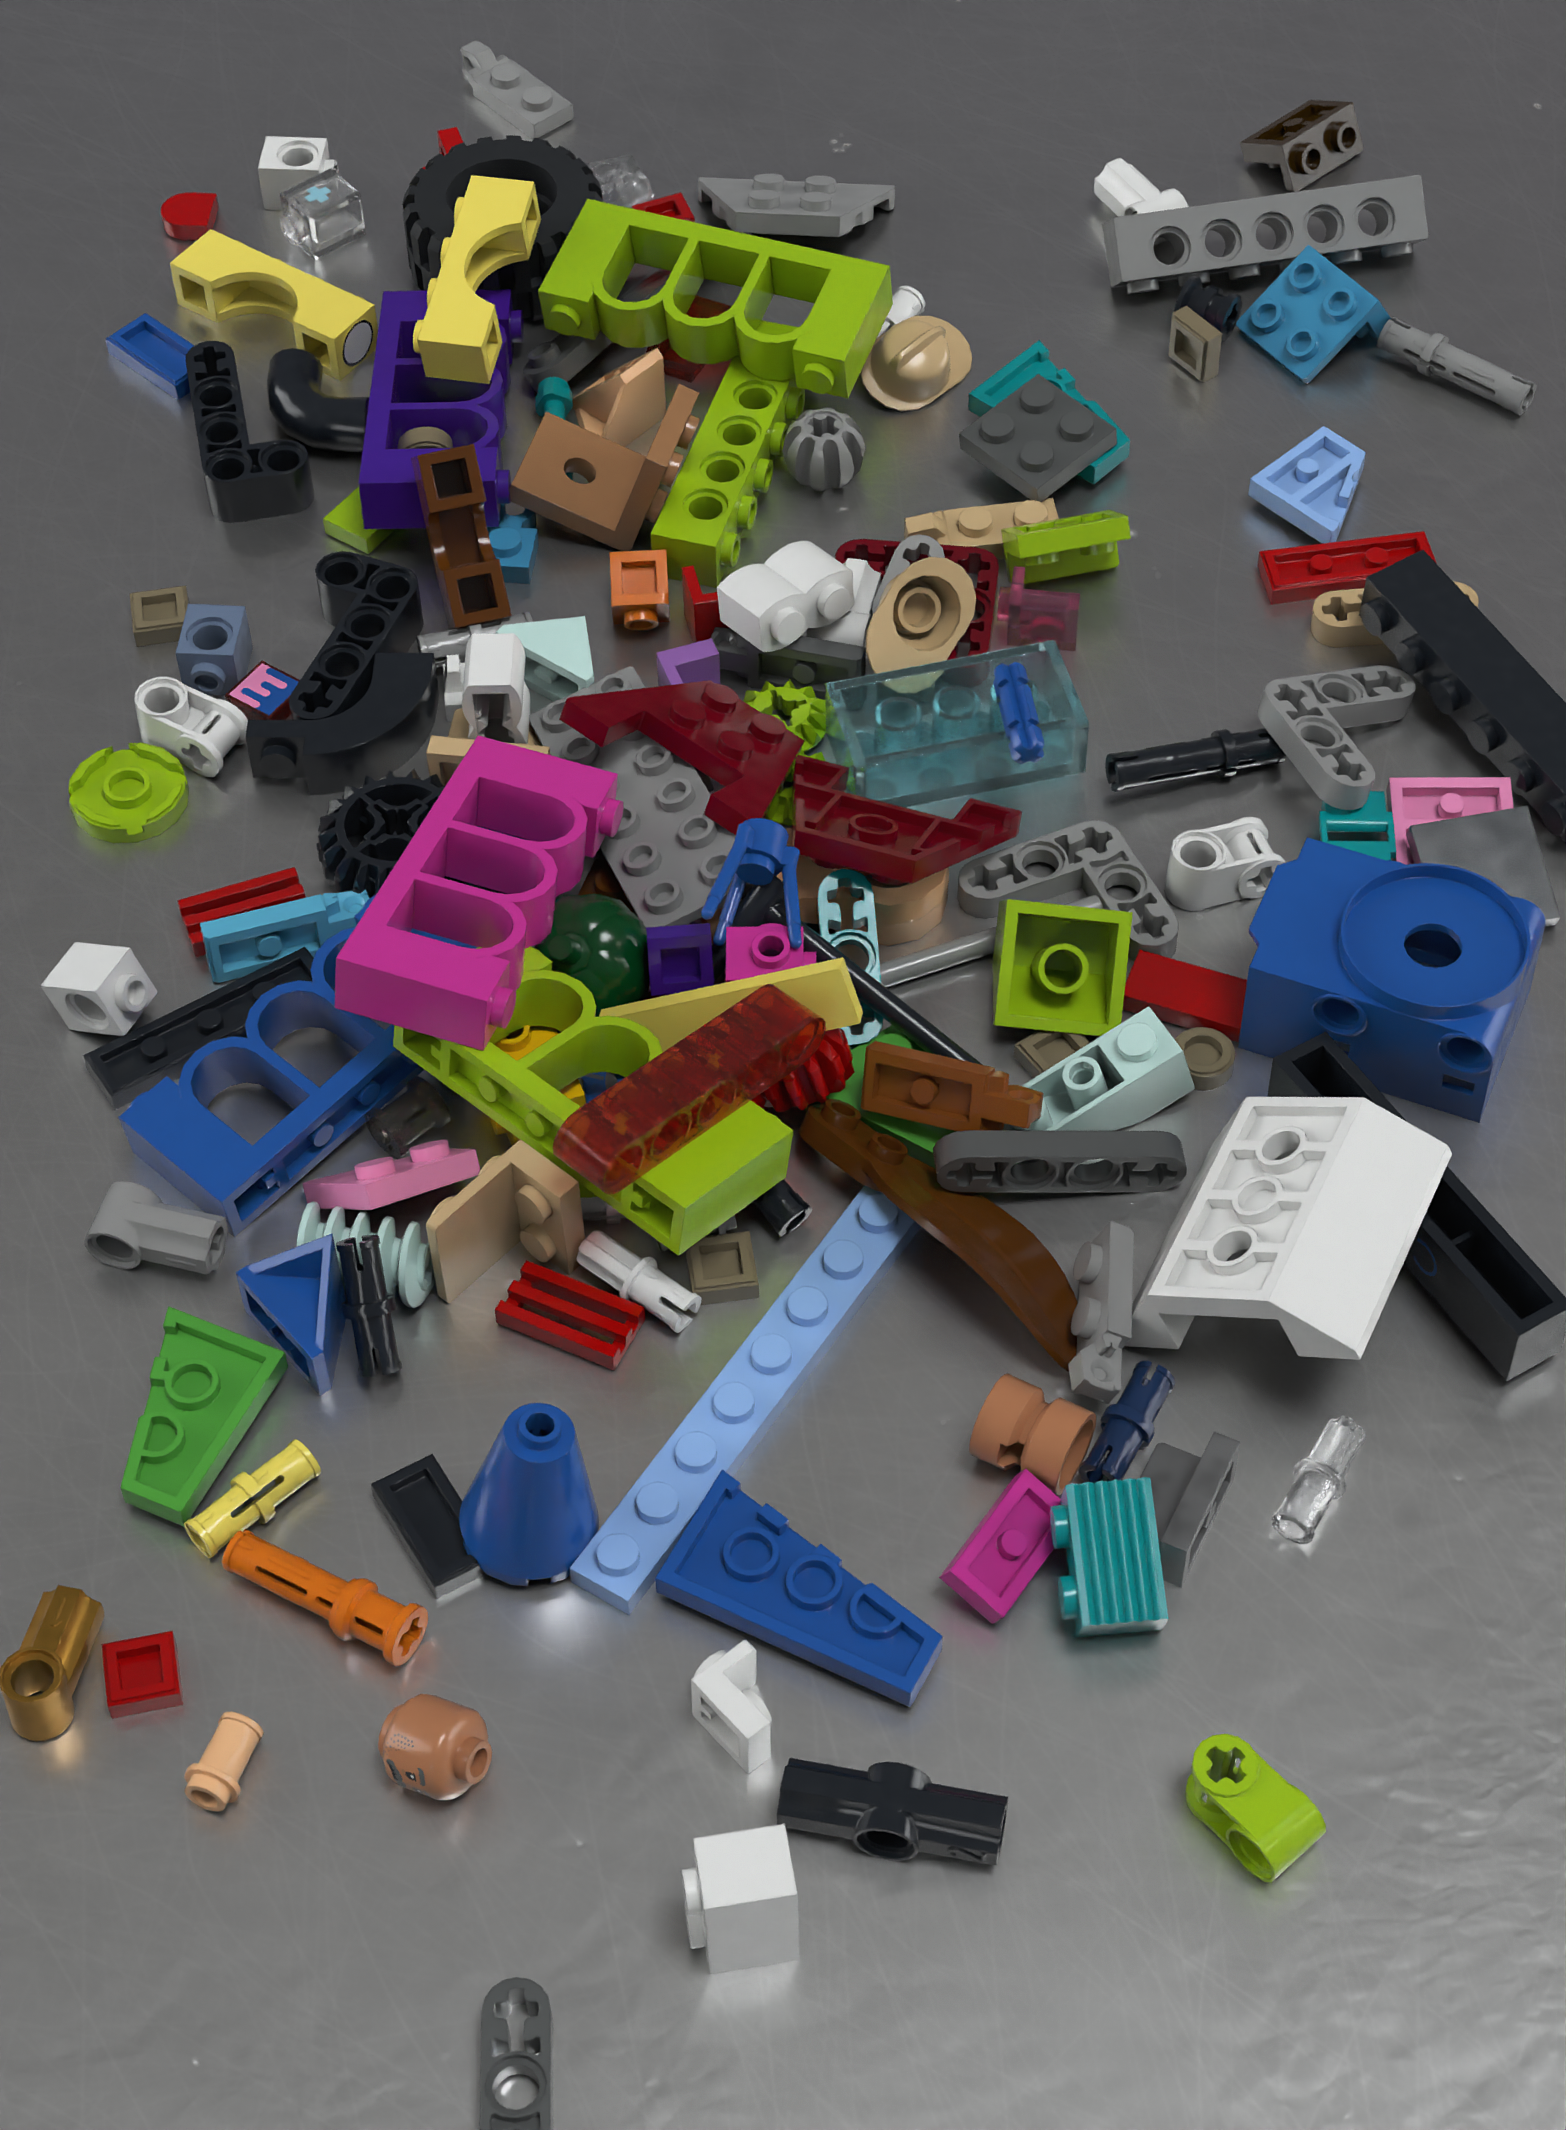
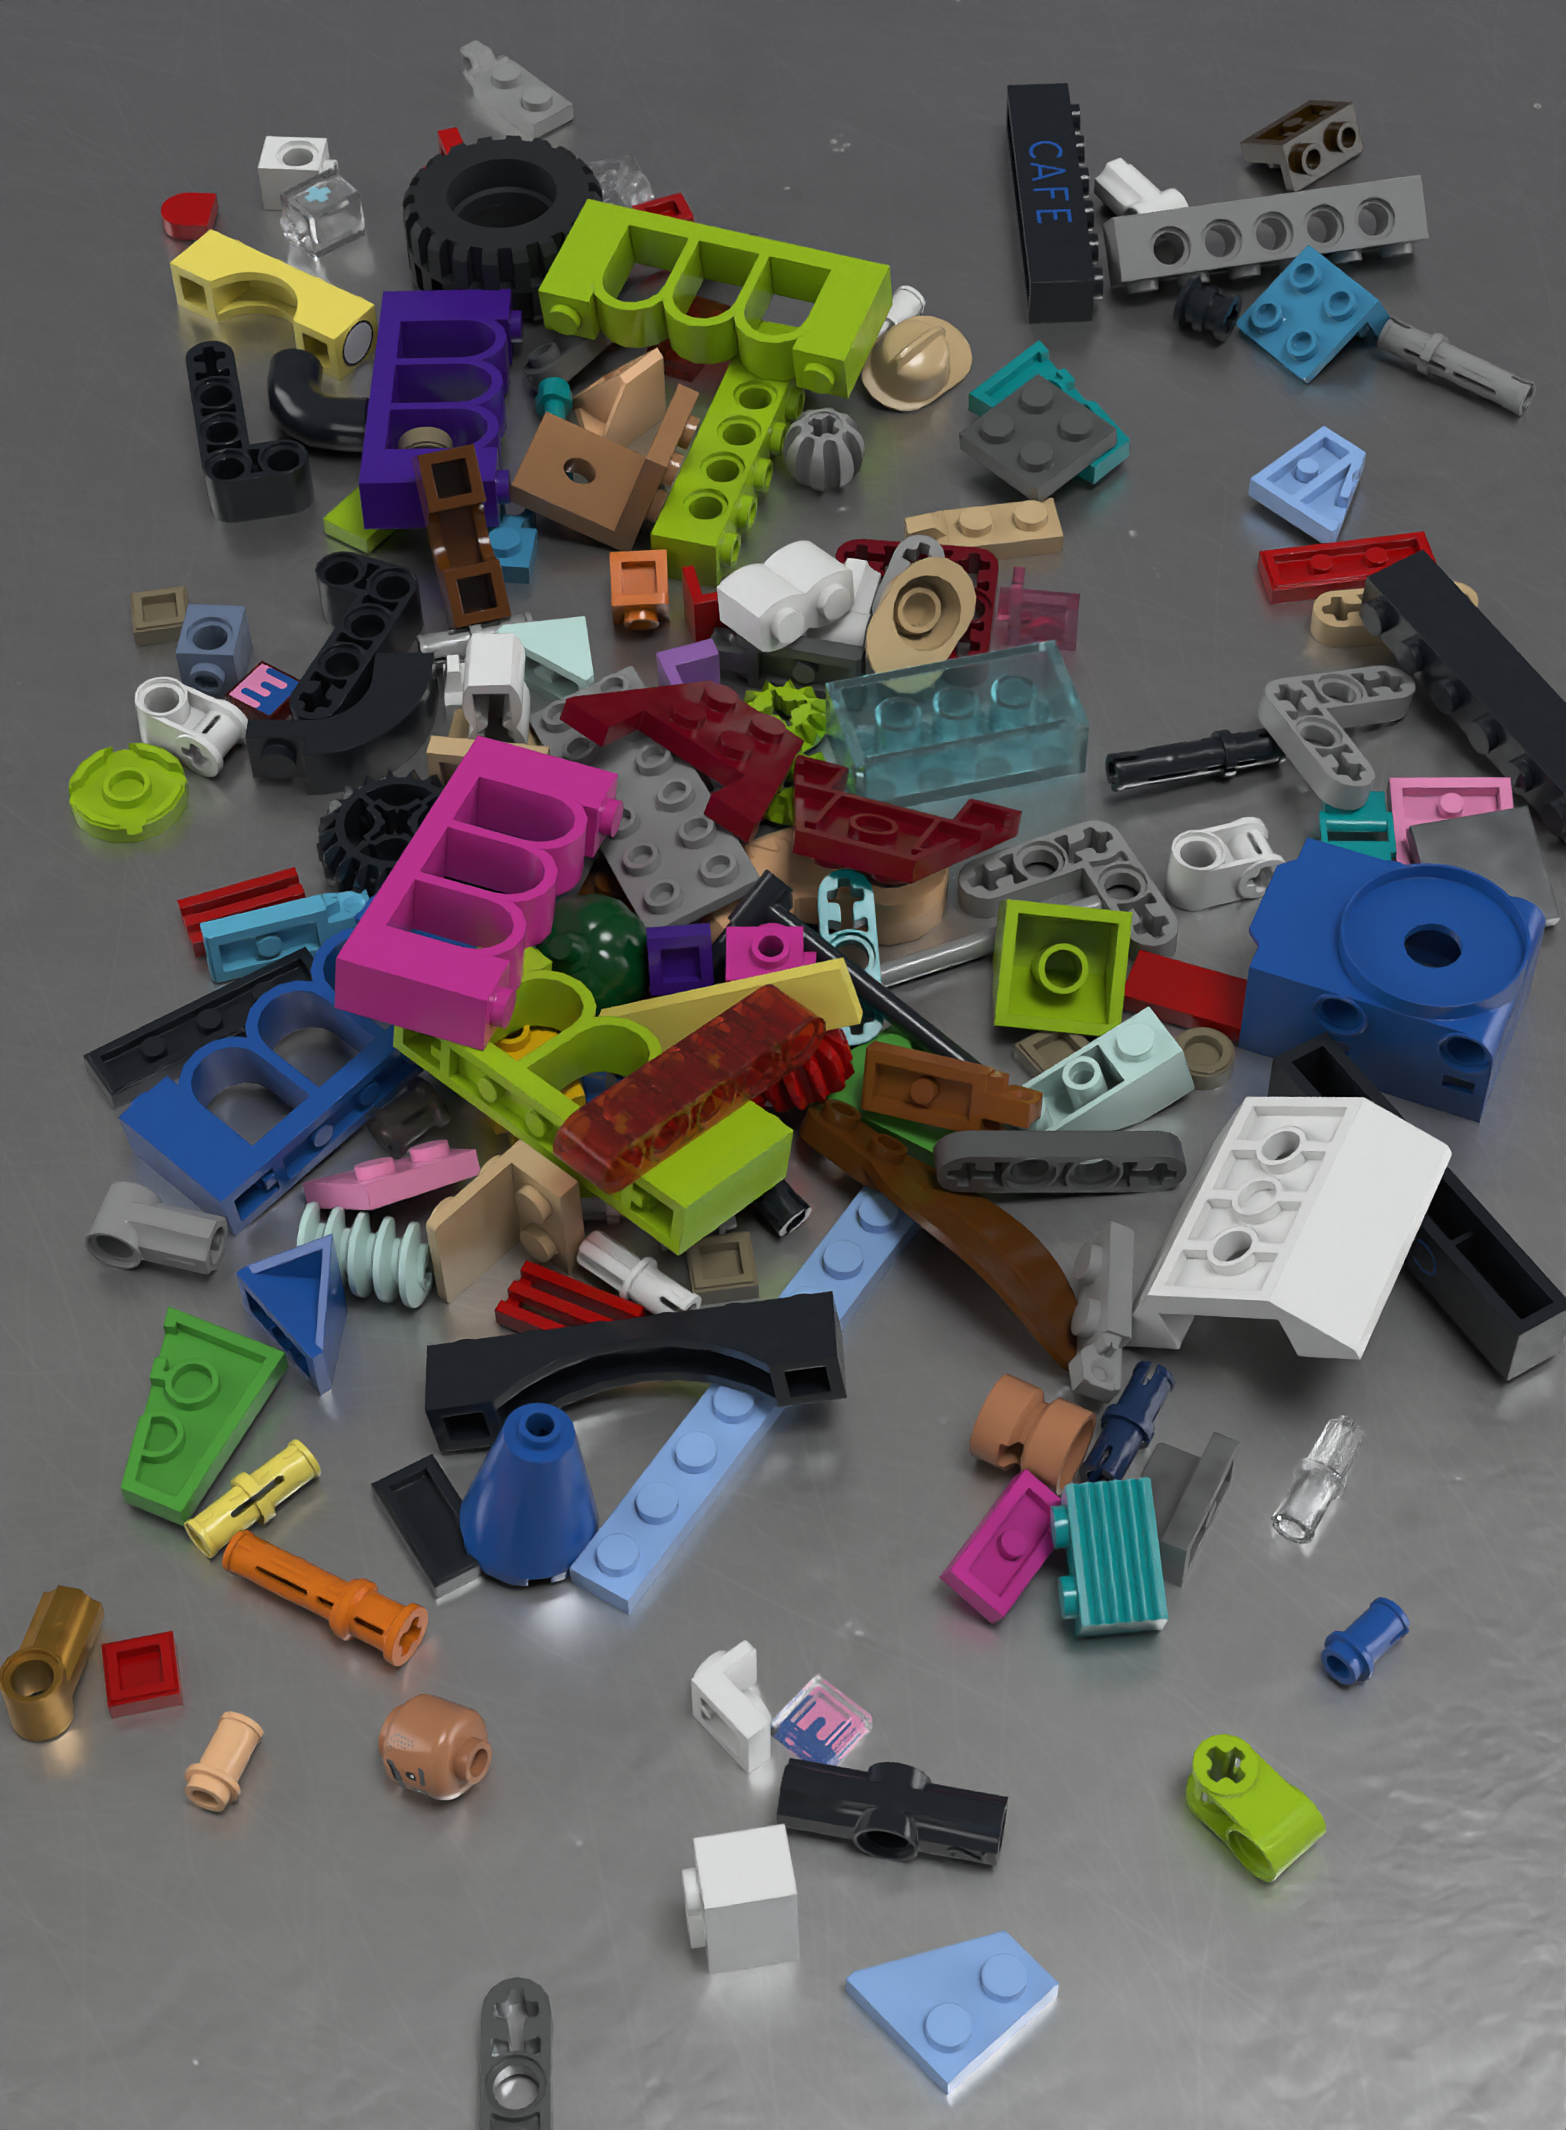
(99, 988): white brick -> none
(153, 353): blue tile -> none
(368, 1305): black pin -> none
(491, 230): light yellow arch -> none
(755, 858): blue plant -> none
(768, 1348): none -> black arch
(777, 1586): blue wing -> none
(793, 207): light grey wing -> none
(821, 1723): none -> clear tile
(955, 2002): none -> light blue wing
(1018, 713): blue axle -> none
(1050, 204): none -> black brick
(1065, 545): lime bracket -> none
(1195, 344): dark tan tile -> none
(1352, 1652): none -> blue pin

